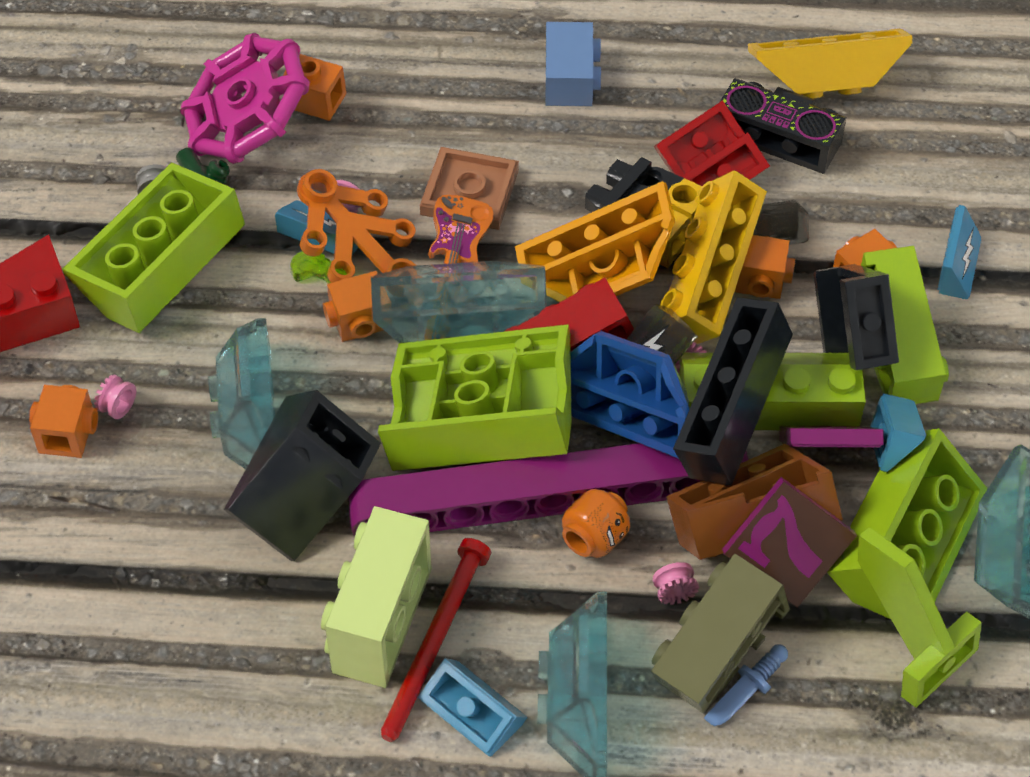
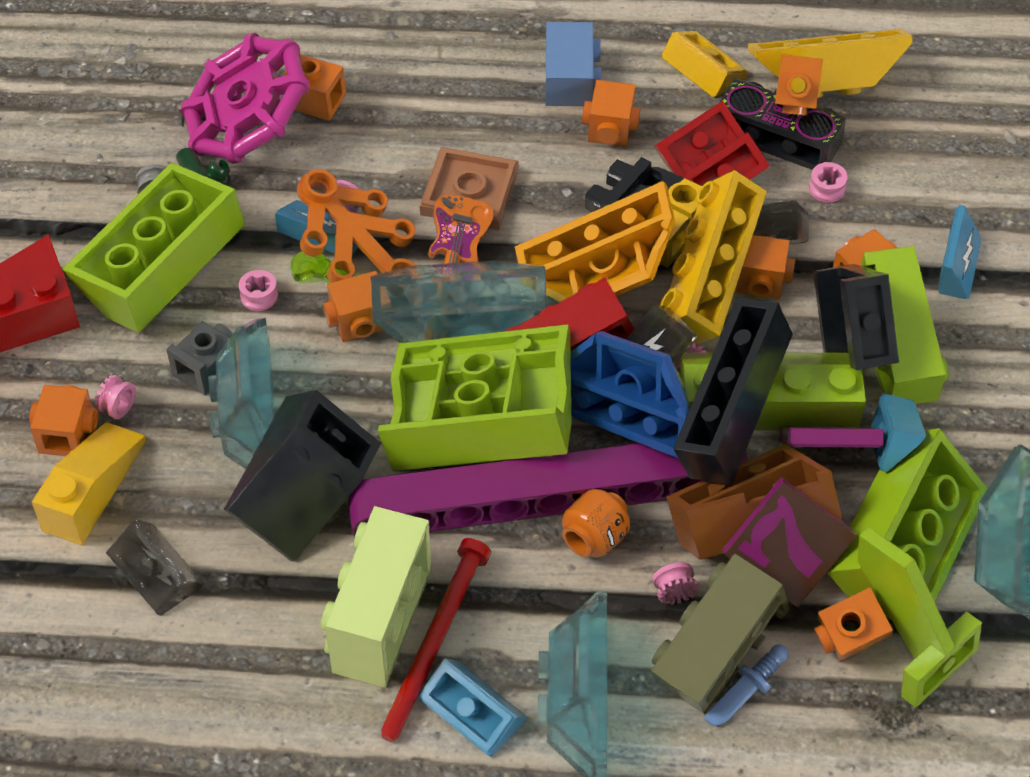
(85, 482): none -> yellow slope
(153, 566): none -> clear smoke slope
(195, 355): none -> dark grey brick
(258, 300): none -> bright pink bush
(611, 113): none -> orange brick
(702, 62): none -> yellow slope
(810, 71): none -> orange brick
(833, 173): none -> bright pink bush
(858, 609): none -> orange brick

